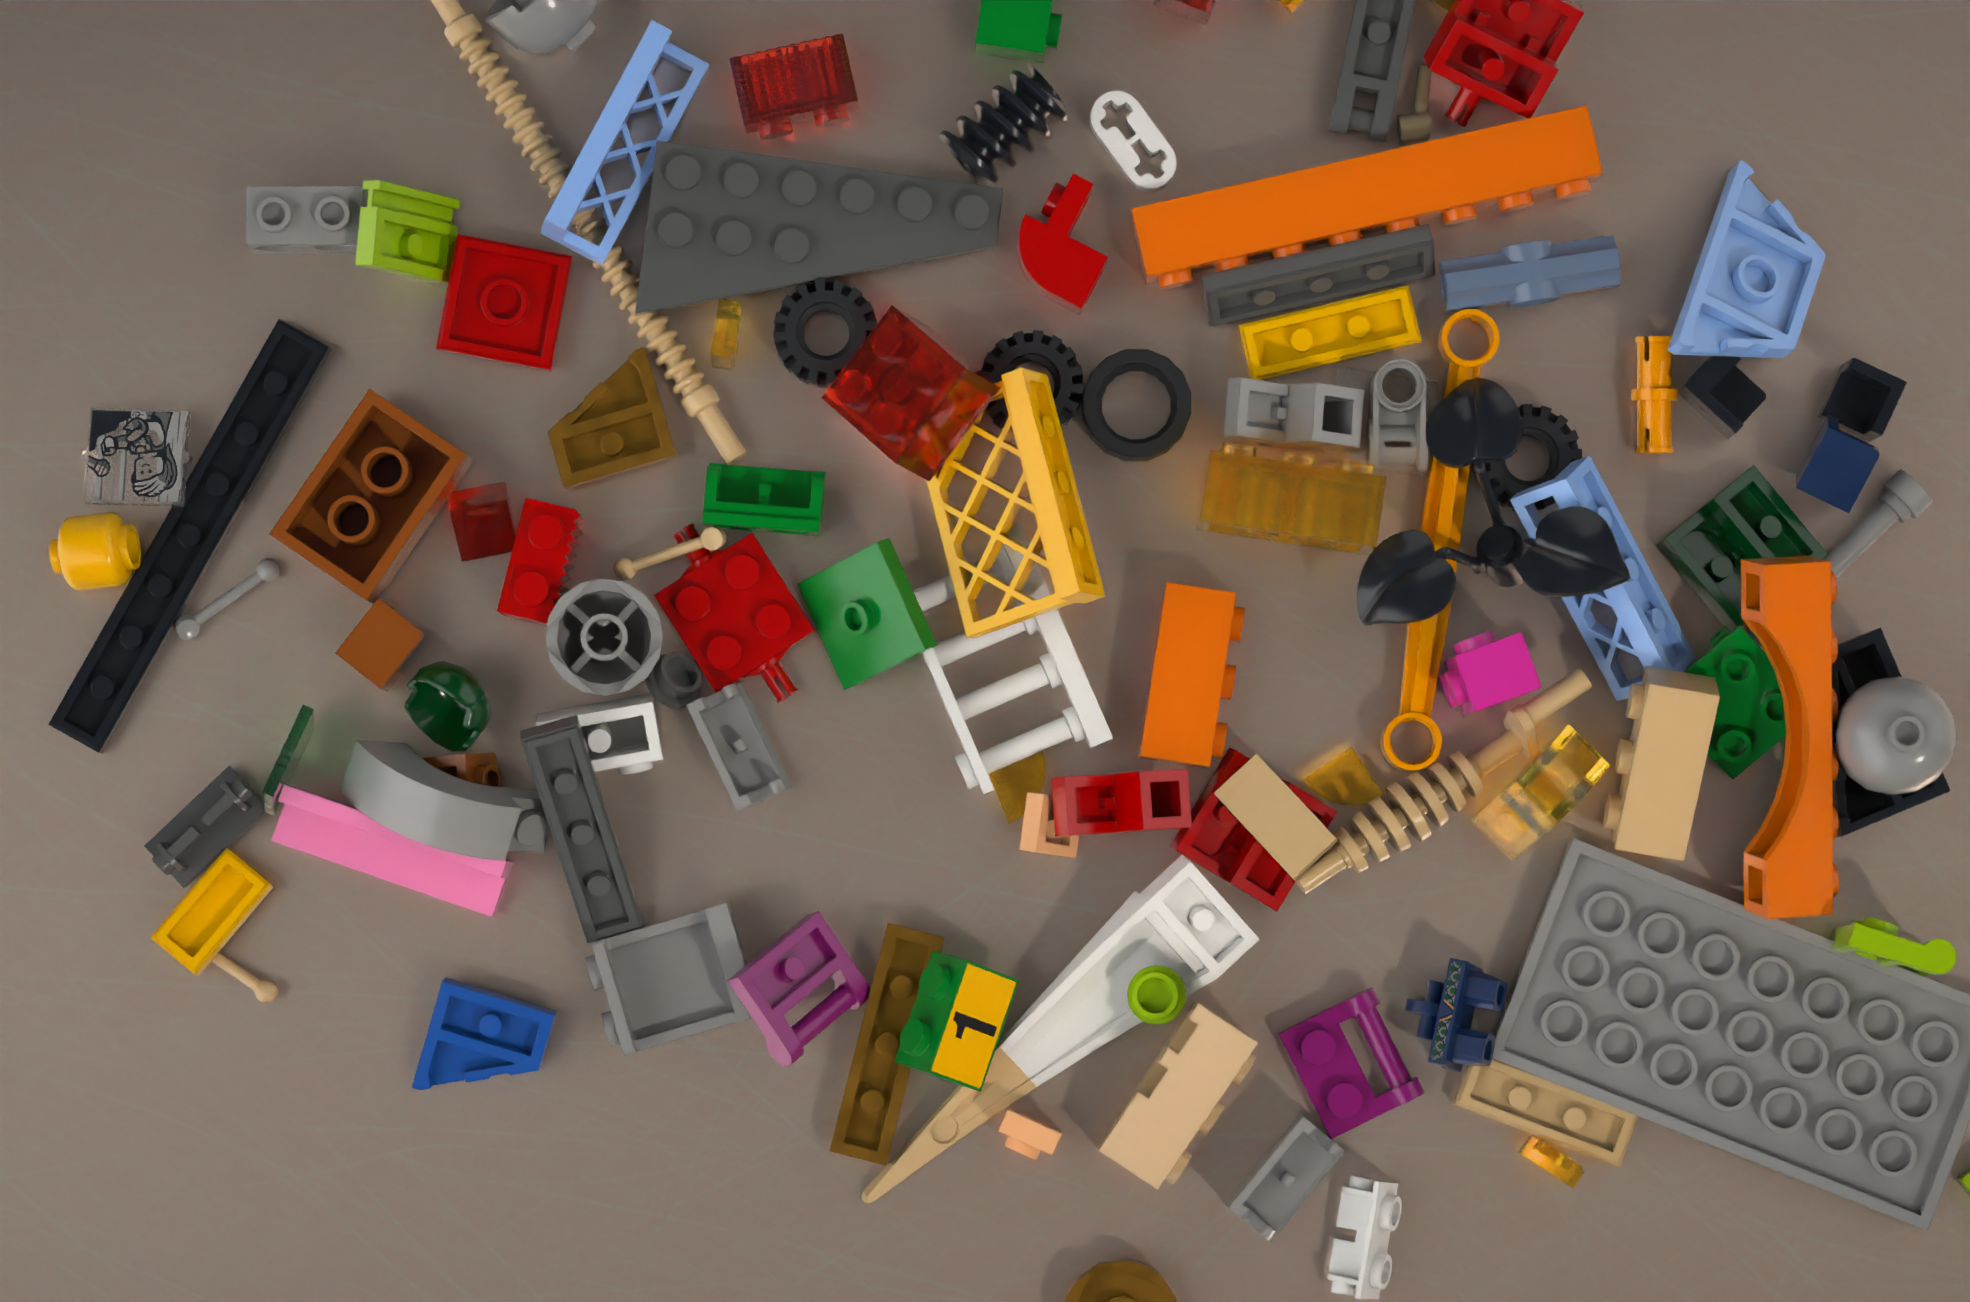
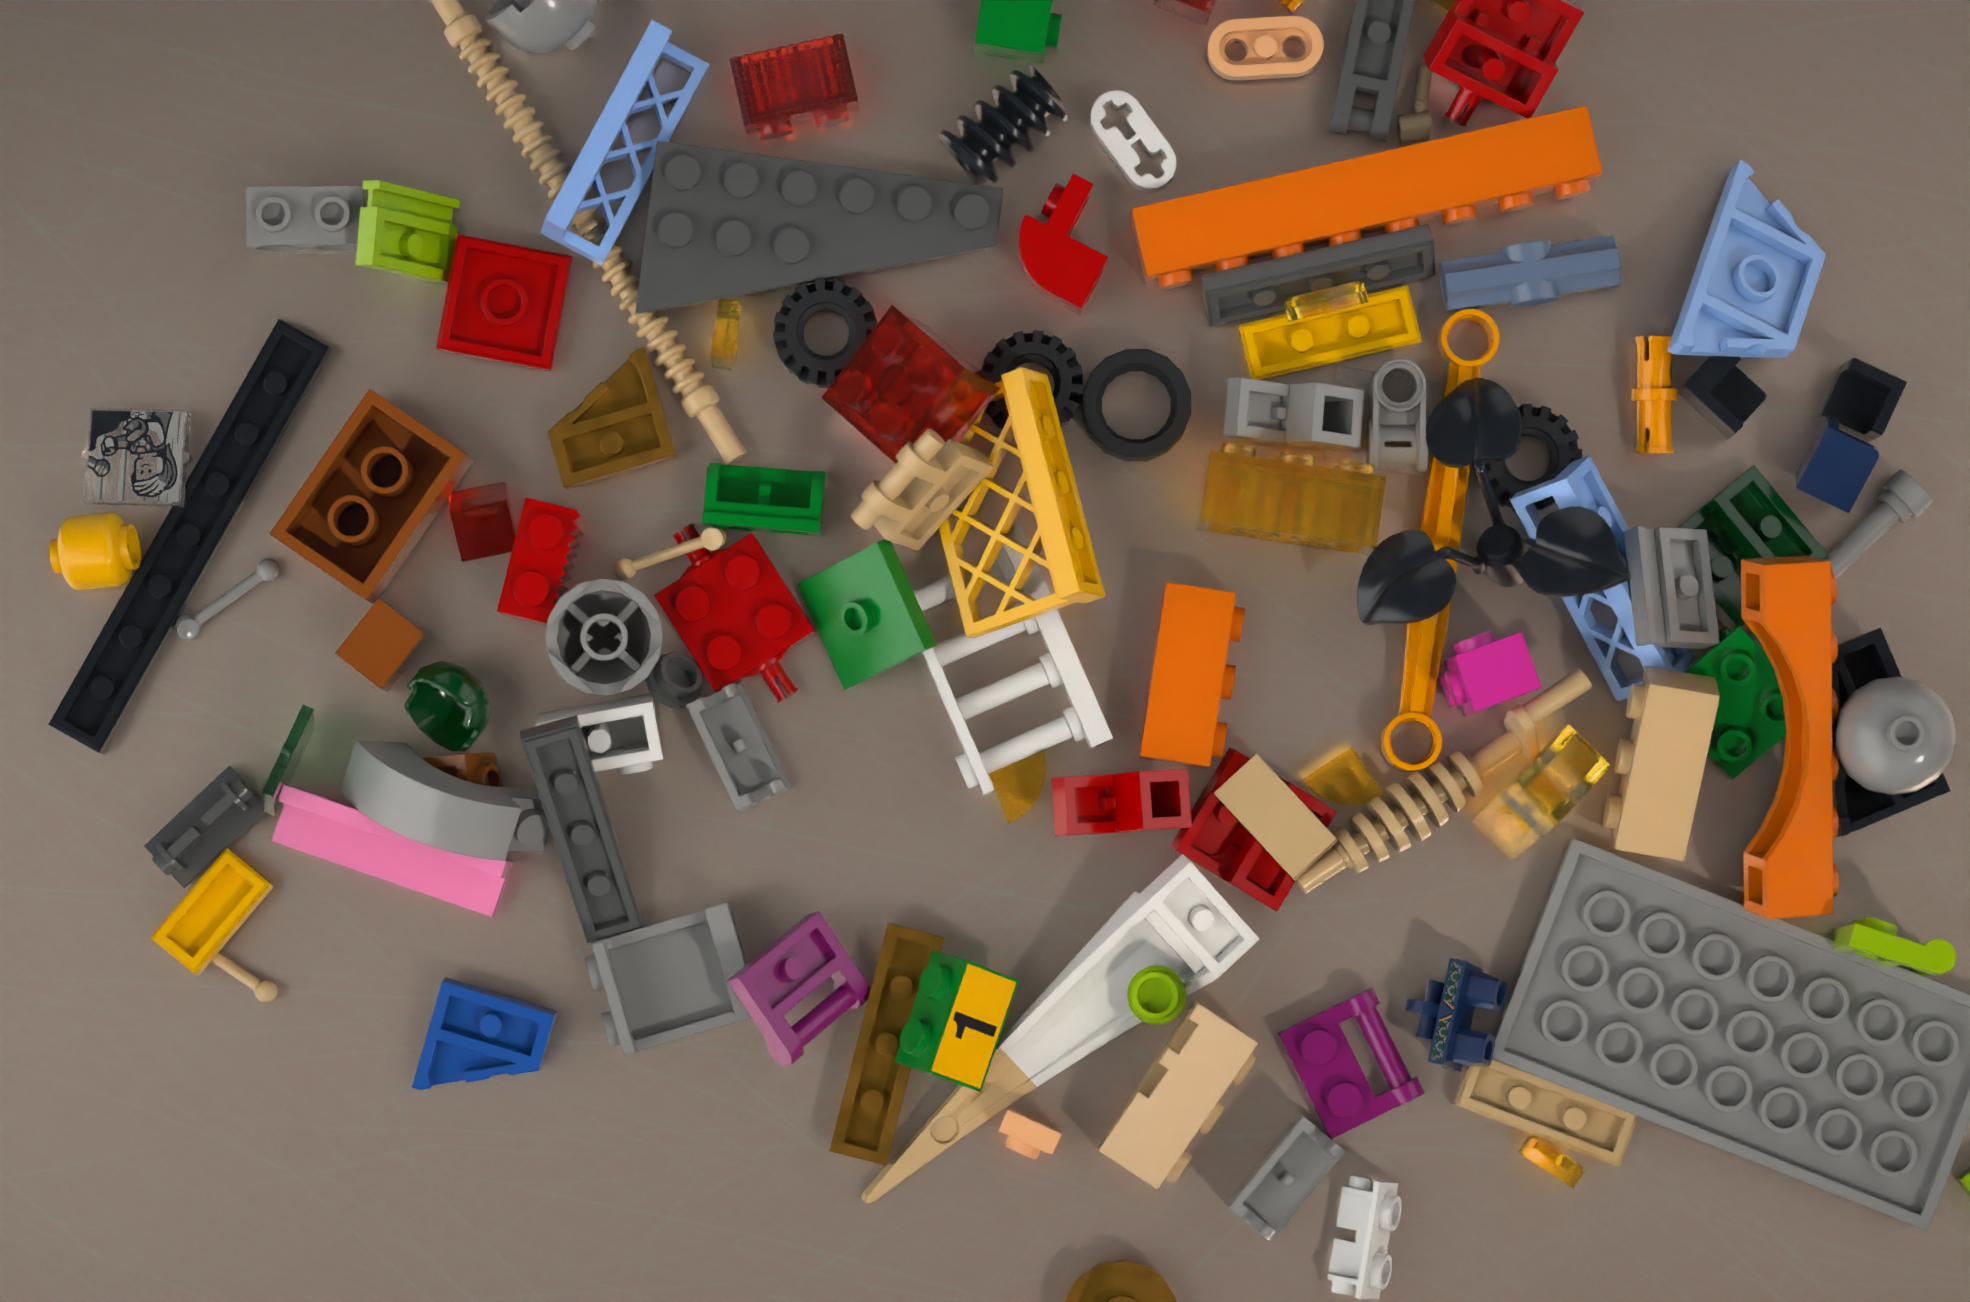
(921, 489): none -> tan plate
(1039, 829): light nougat plate -> none
(1264, 49): none -> light nougat plate
(1325, 300): none -> clear yellow tile
(1671, 587): none -> light grey plate

